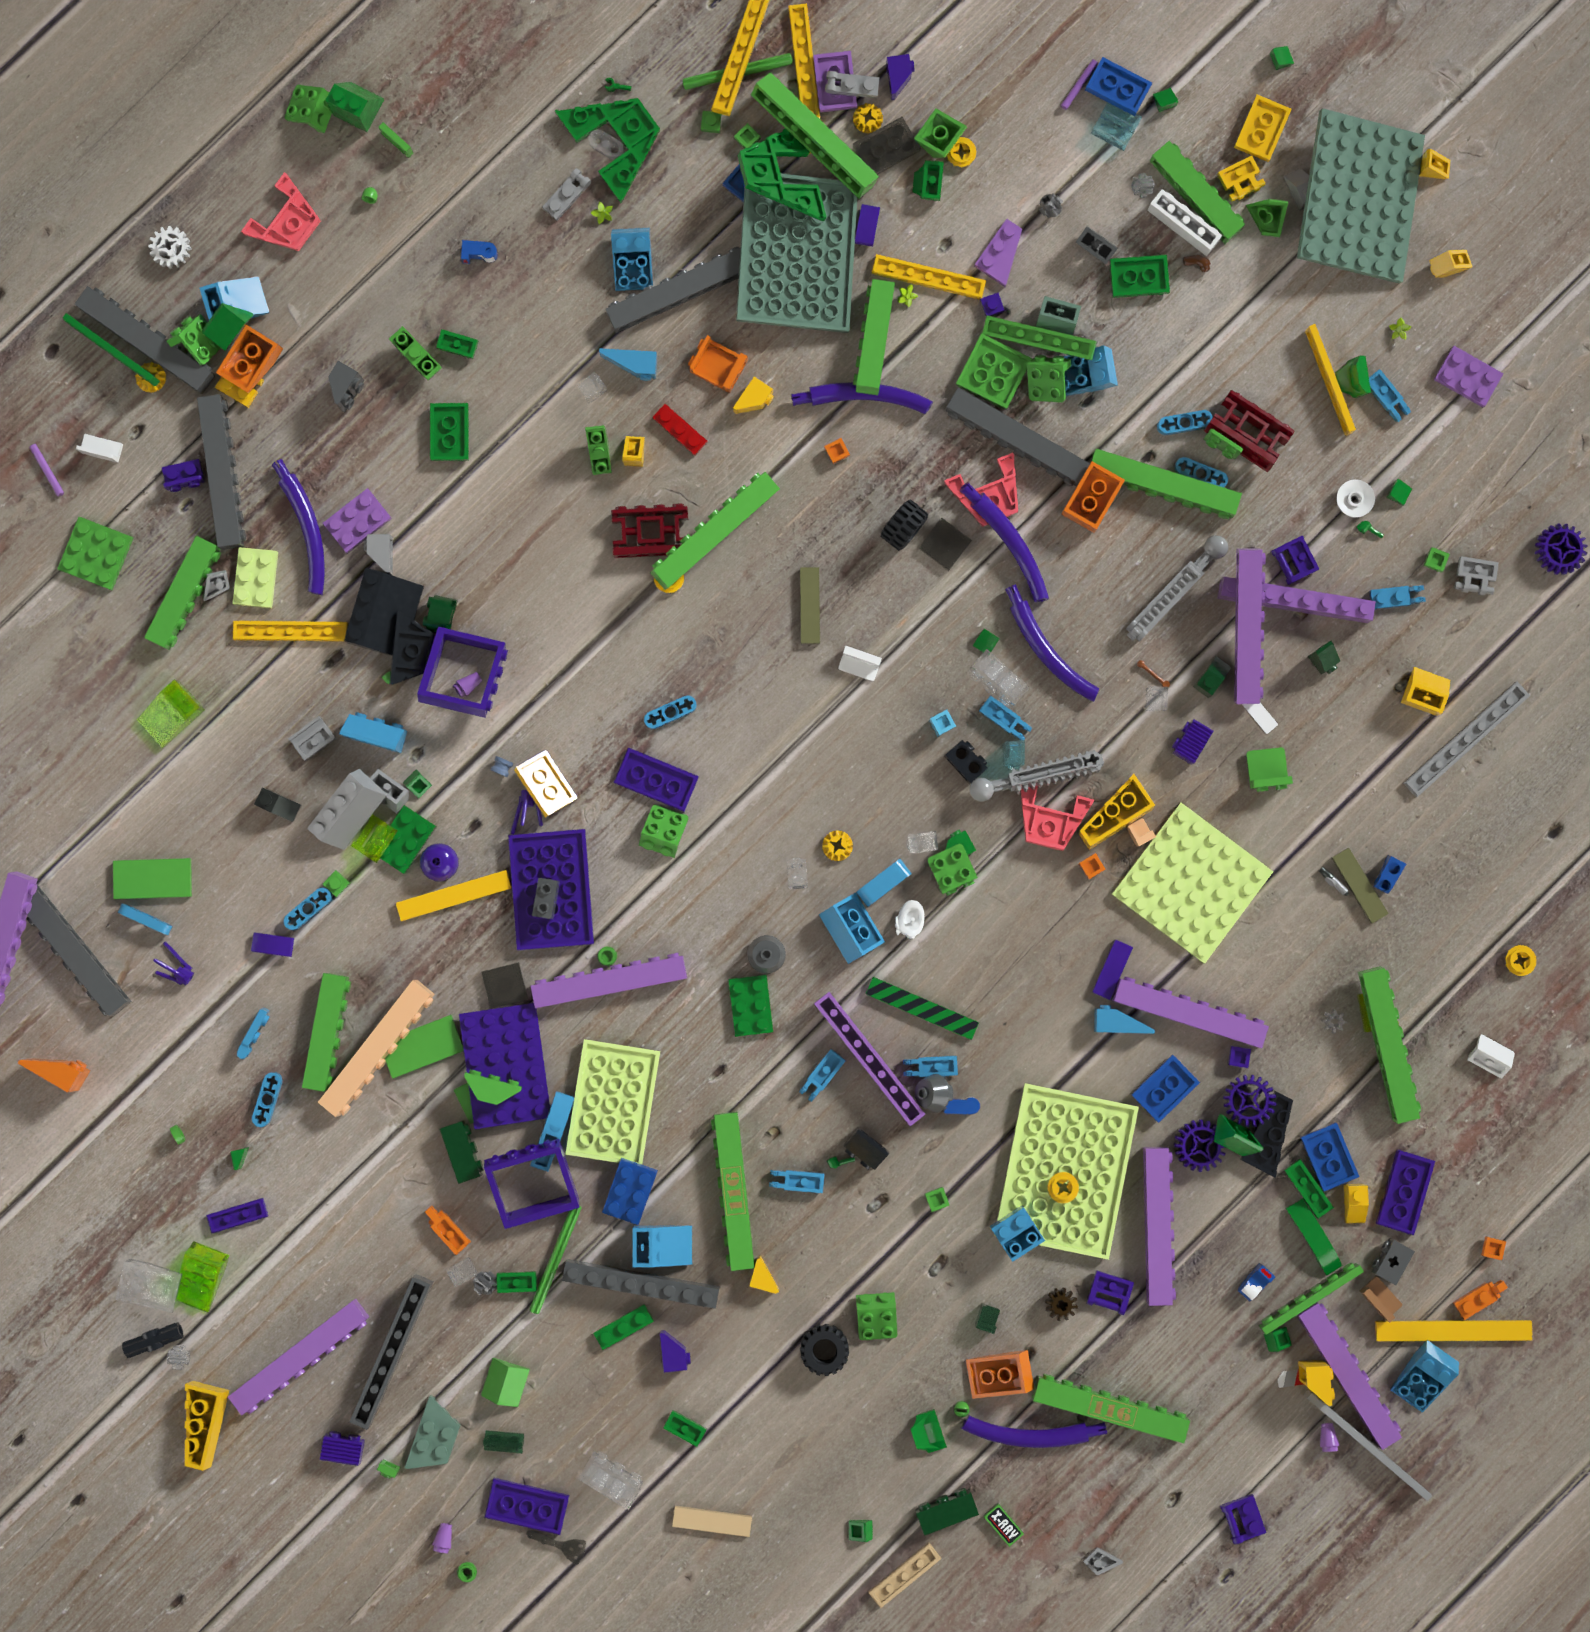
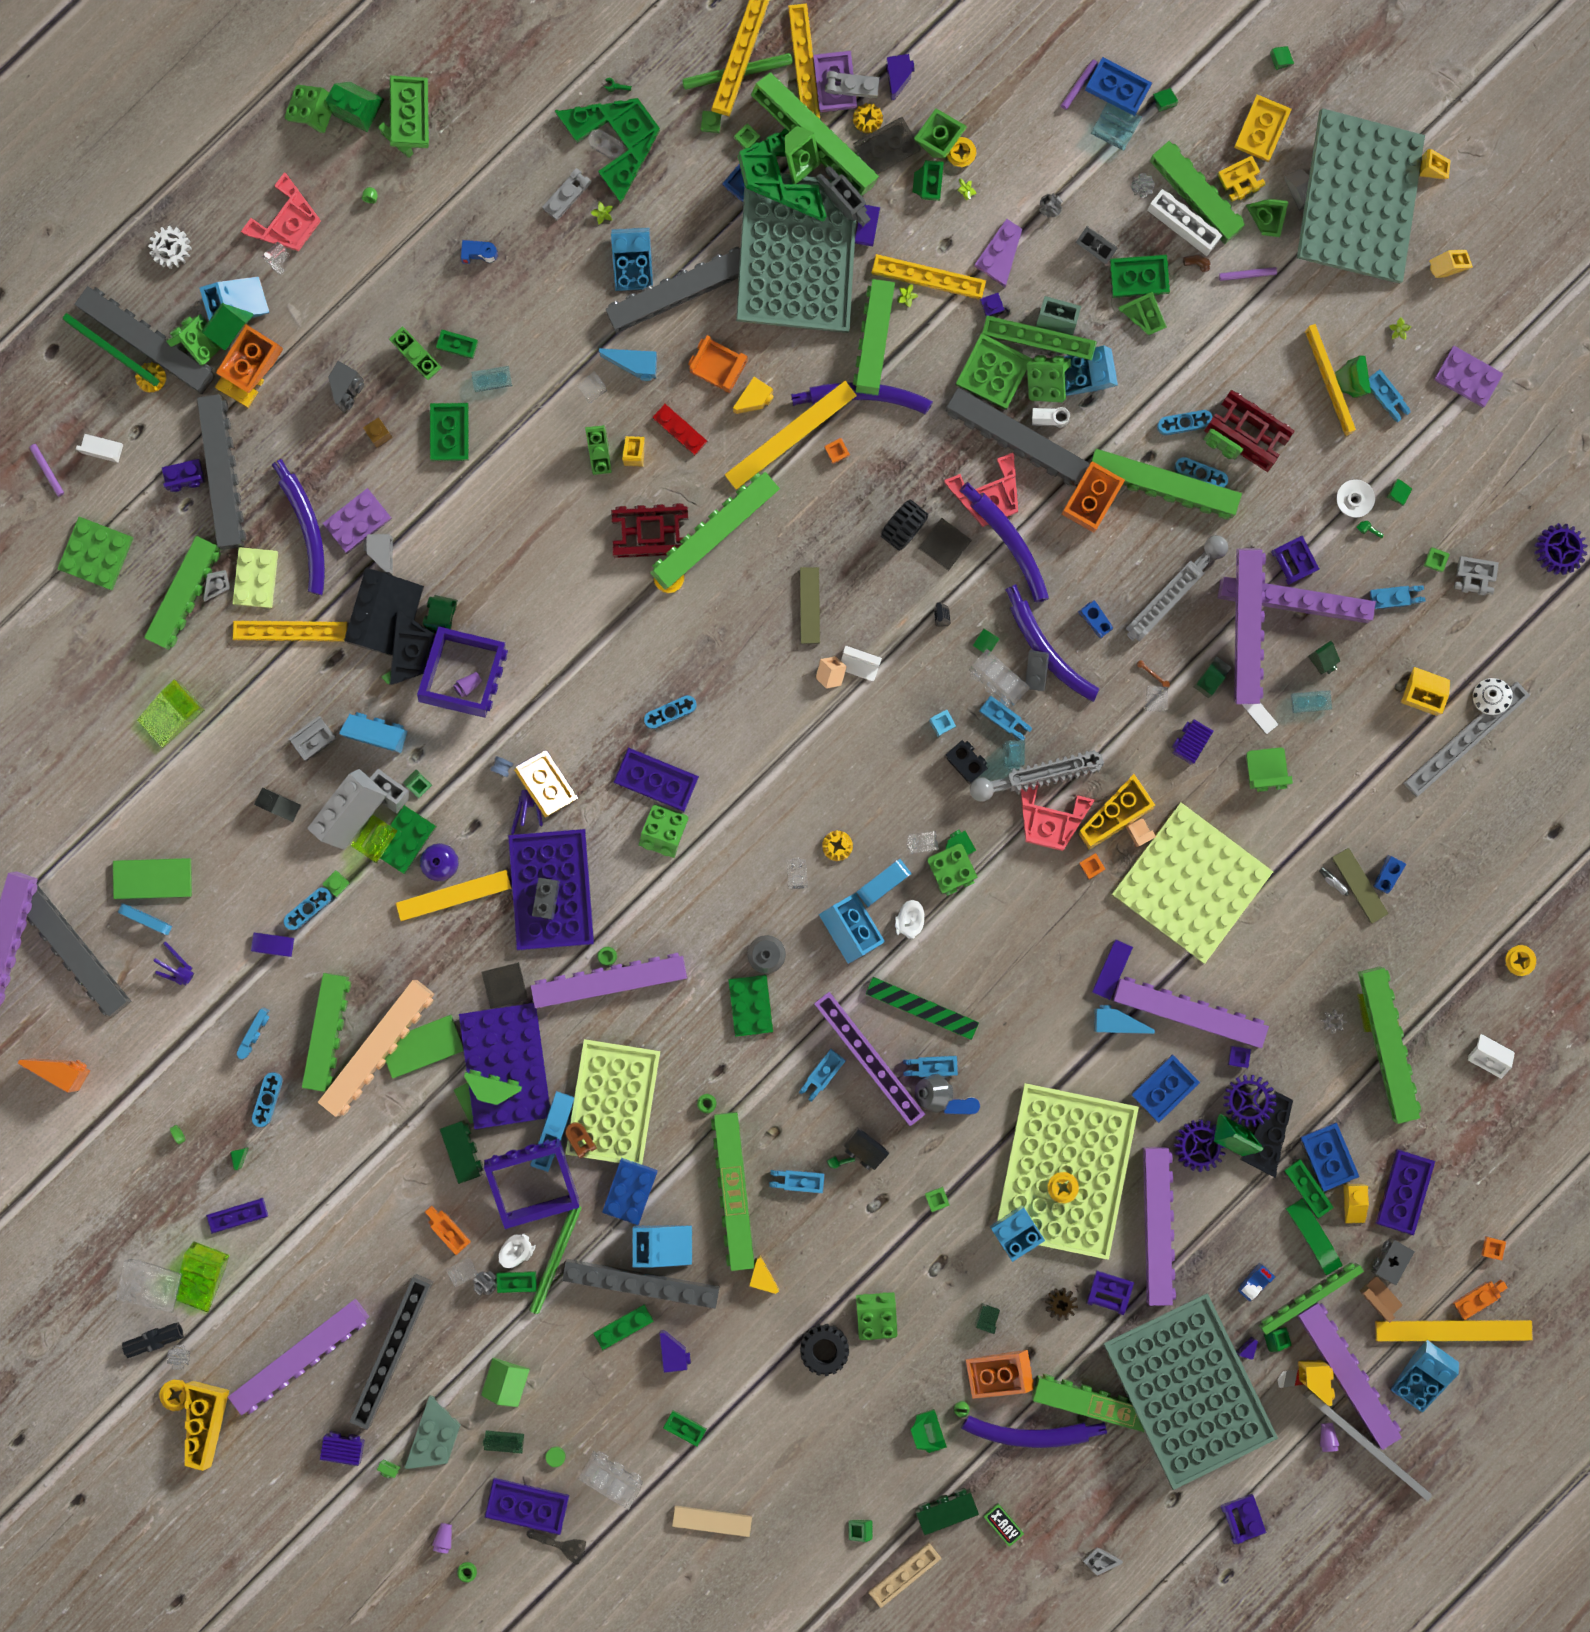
(166, 1392): none -> yellow gear
(276, 256): none -> clear panel
(377, 432): none -> pearl gold brick
(409, 112): none -> bright green tile
(491, 379): none -> clear light blue plate
(515, 1251): none -> white hat
(555, 1456): none -> bright green tile
(576, 1132): none -> dark orange plate
(702, 1108): none -> bright green plate
(790, 434): none -> yellow tile
(801, 153): none -> bright green slope
(830, 672): none -> light nougat panel
(844, 196): none -> dark grey hinge
(942, 615): none -> black slope
(966, 189): none -> lime plant
(1037, 670): none -> dark grey plate
(1047, 417): none -> white piece
(1096, 619): none -> blue leg
(1145, 313): none -> bright green wing
(1190, 1391): none -> sand green plate
(1247, 274): none -> medium lavender bar
(1248, 1349): none -> dark purple slope
(1311, 701): none -> clear light blue plate
(1489, 704): none -> white dish

